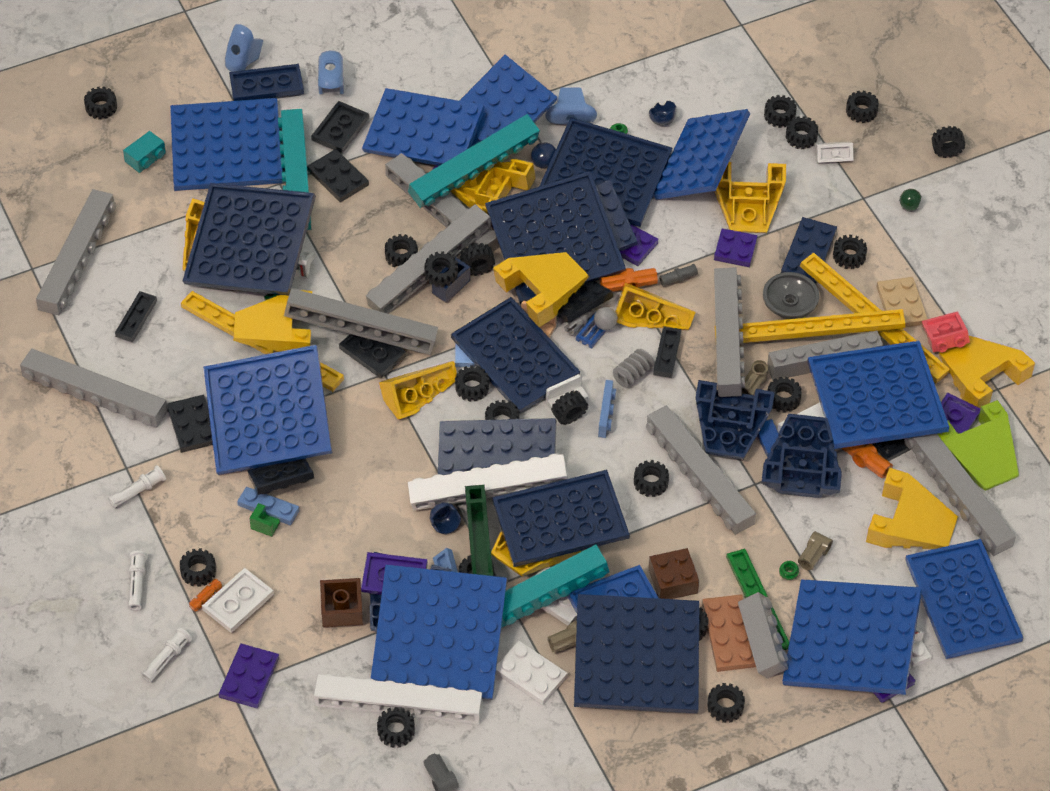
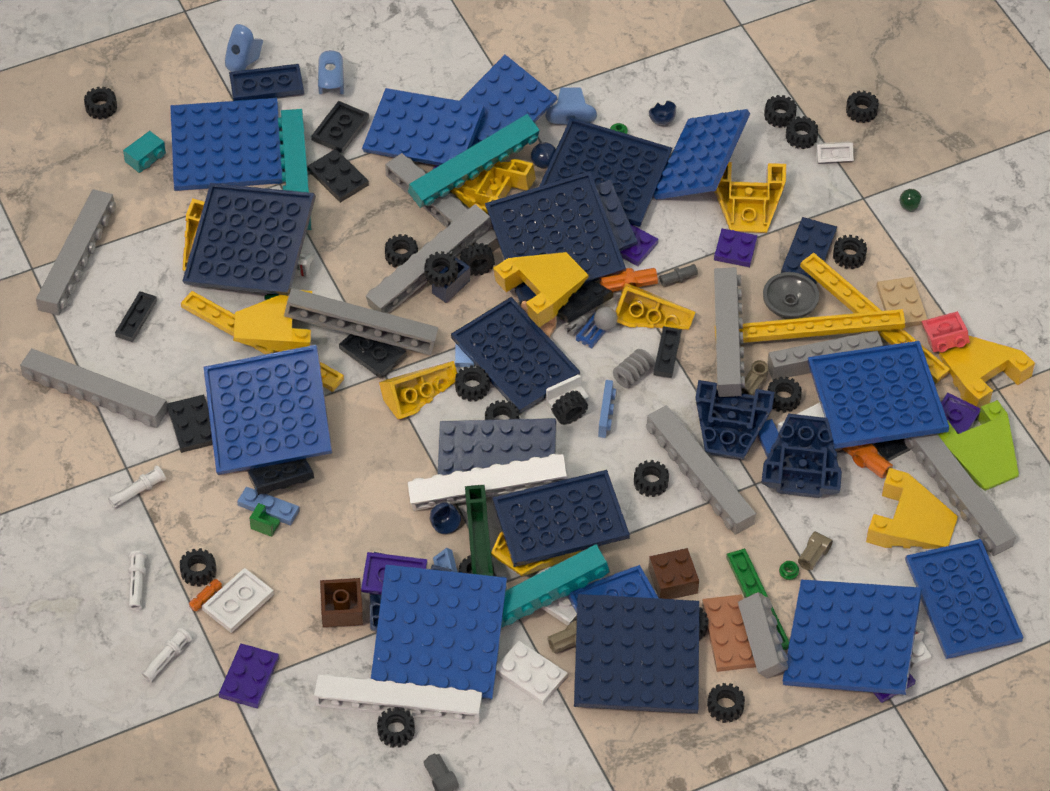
(945, 135): black tyre -> none

